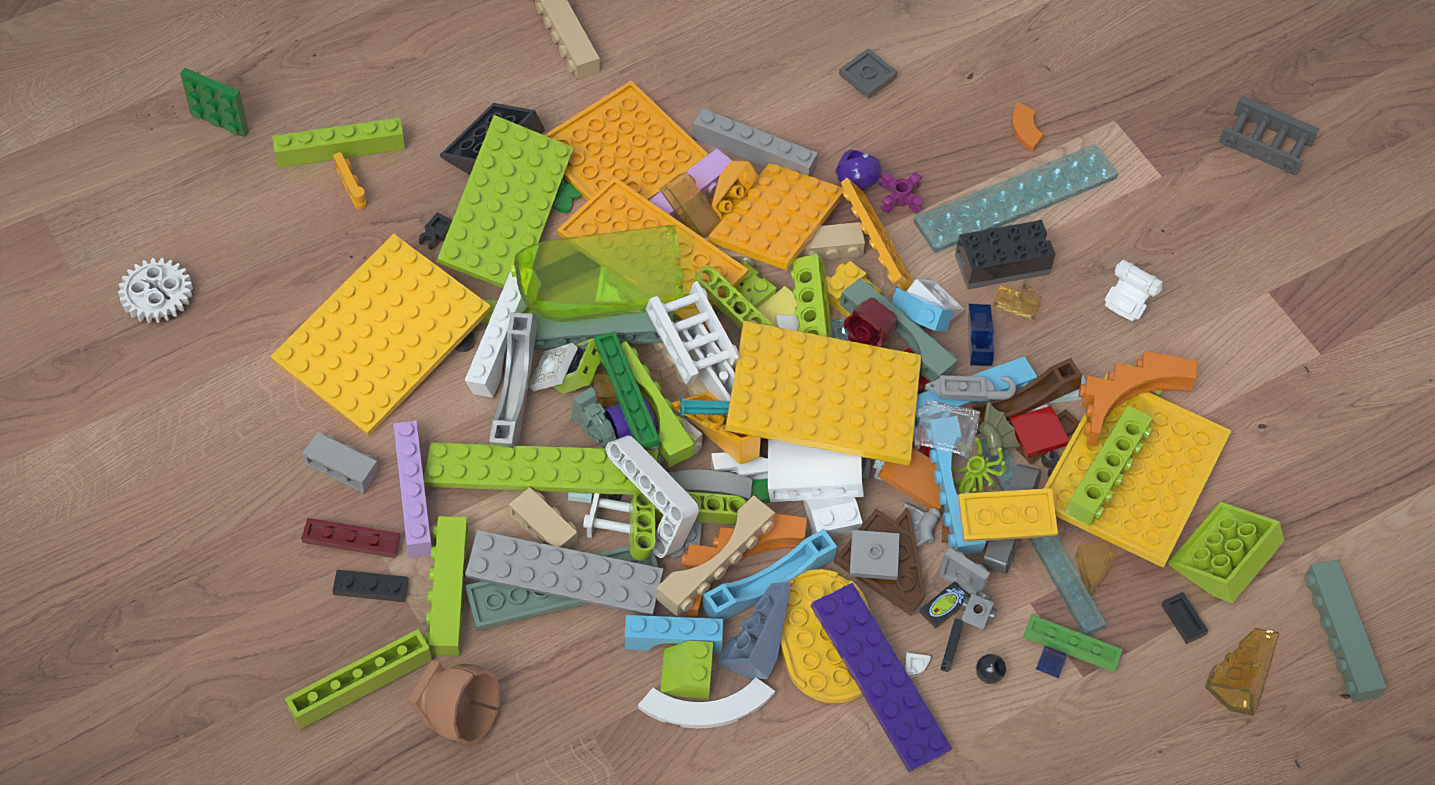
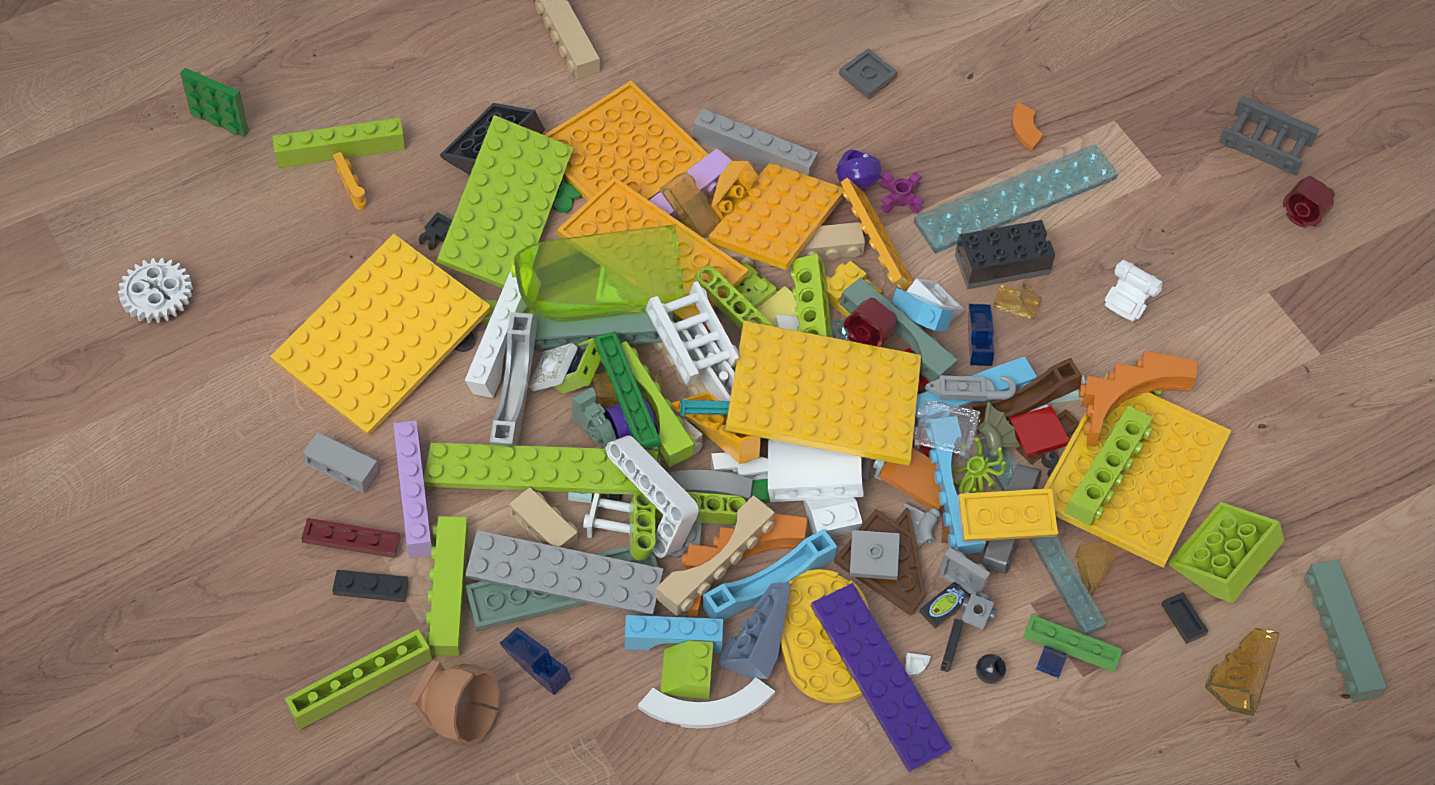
(536, 660): none -> clear blue slope
(1308, 202): none -> dark red brick

